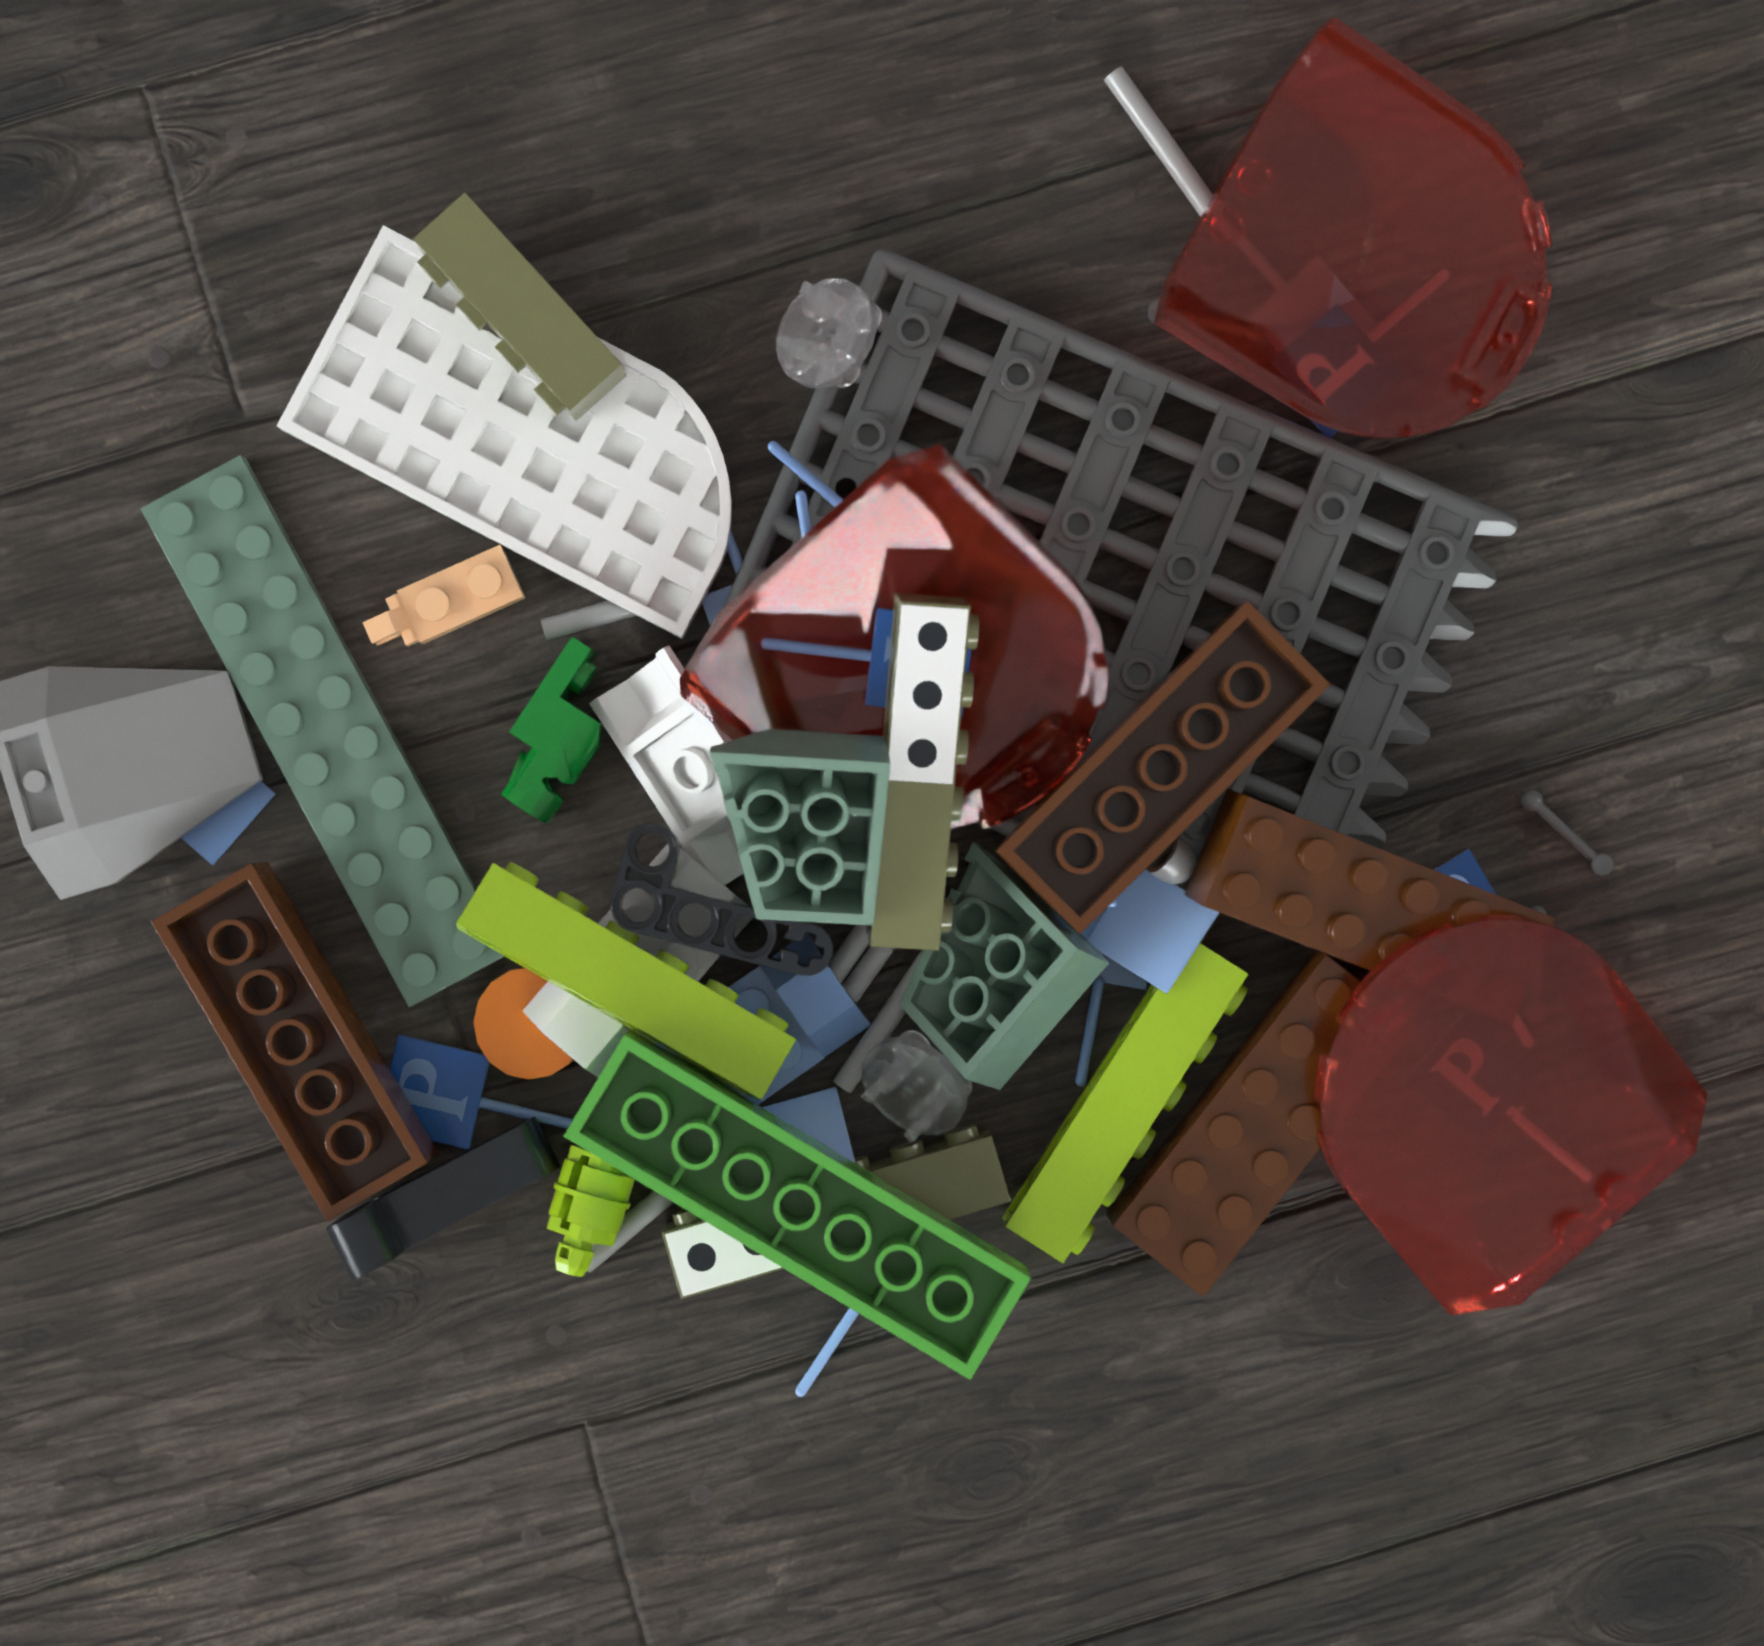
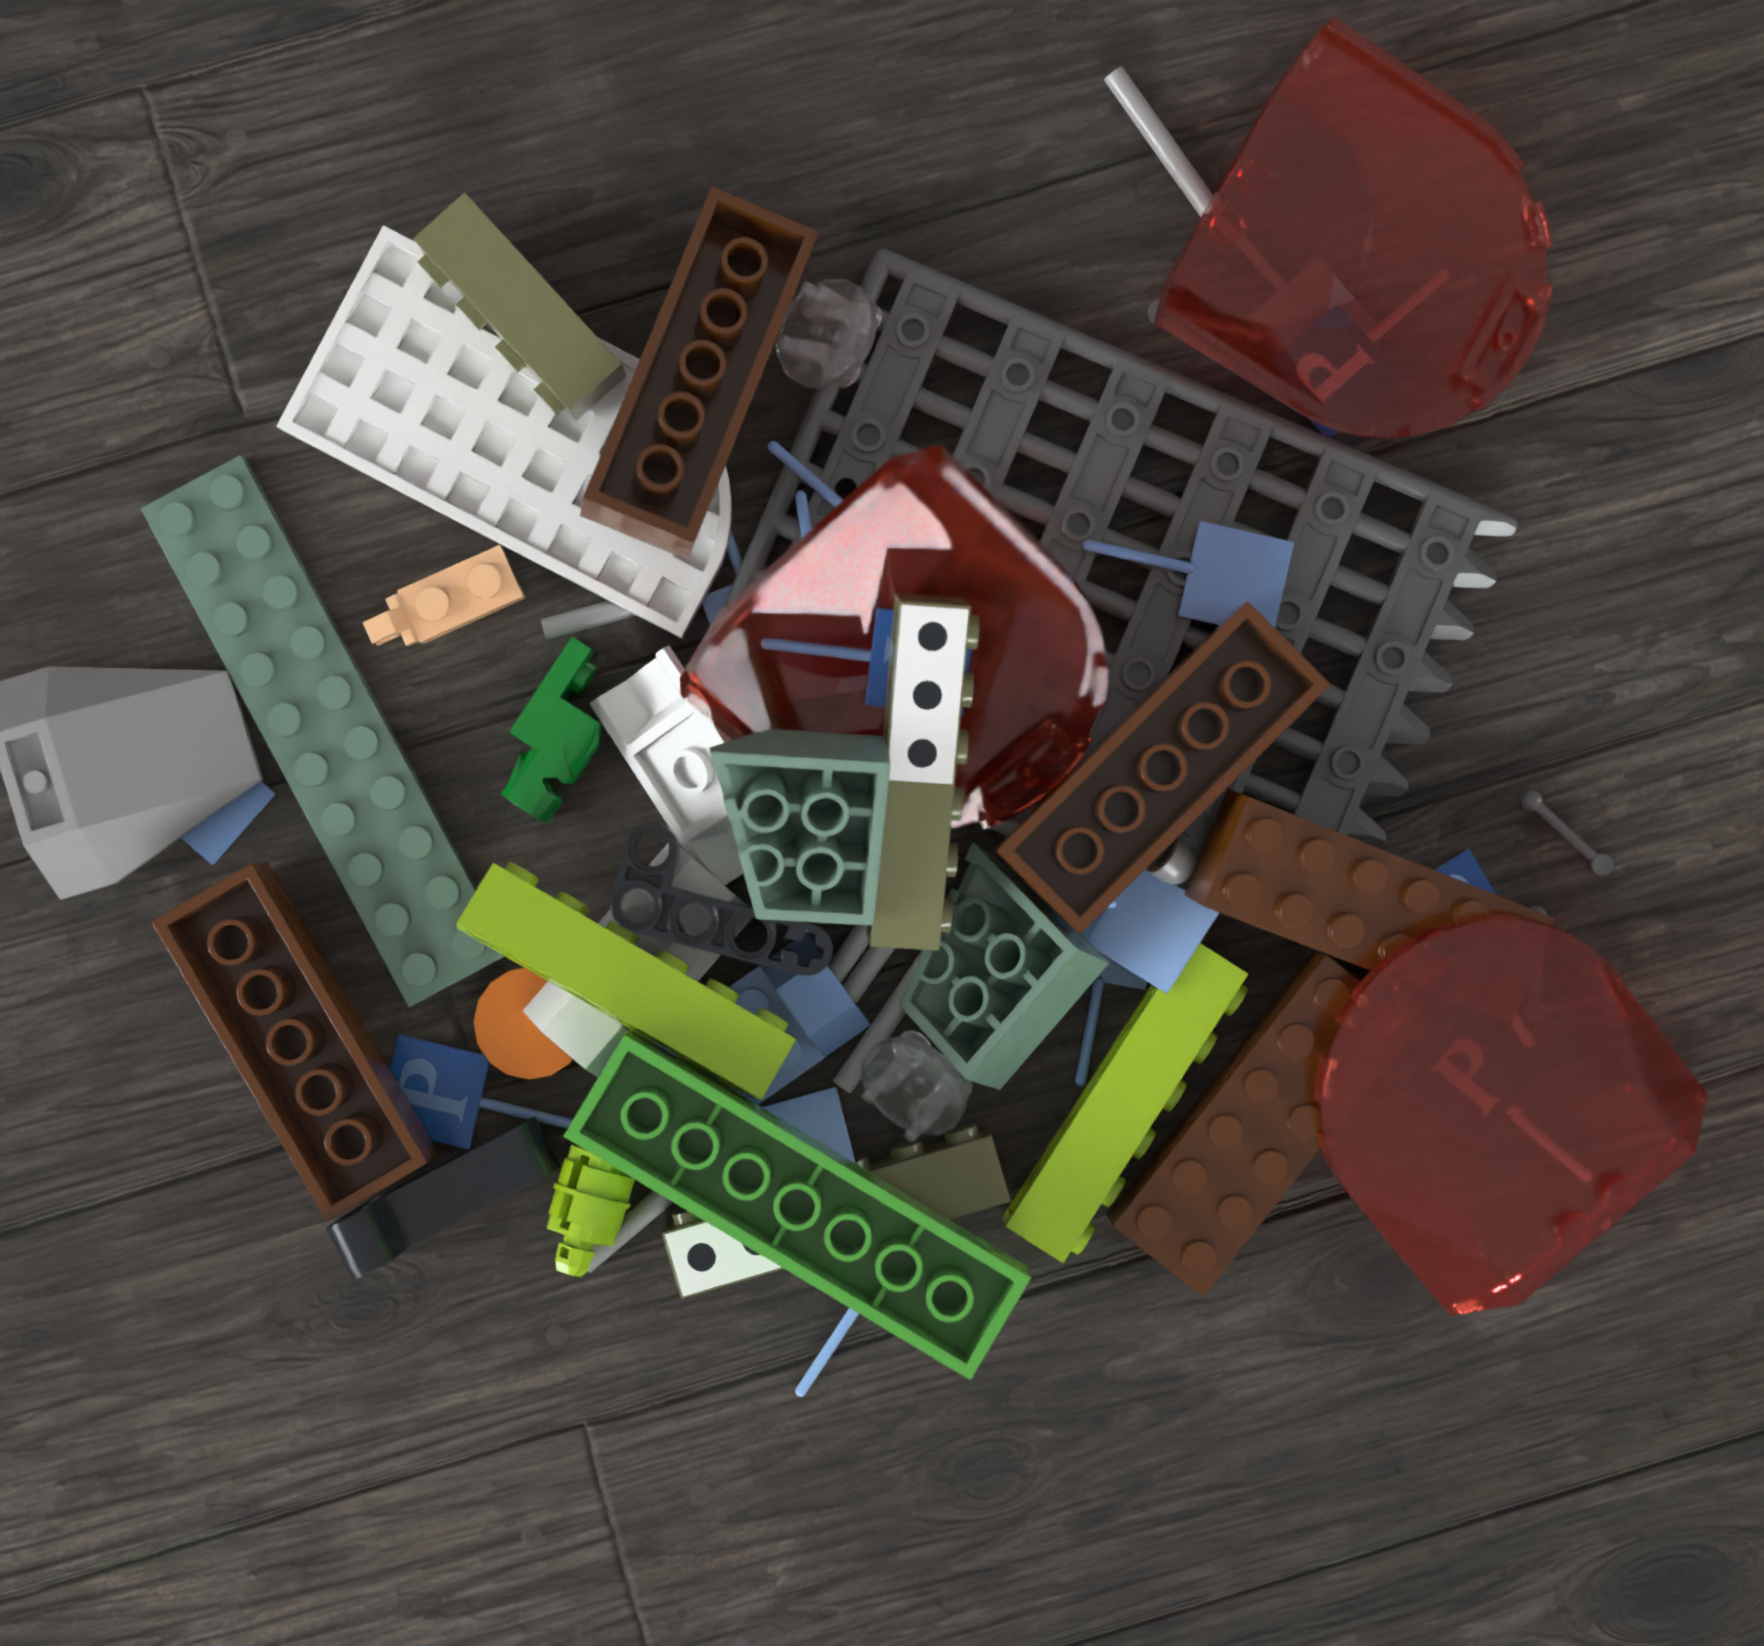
(698, 373): none -> reddish brown brick
(1223, 571): none -> medium blue piece

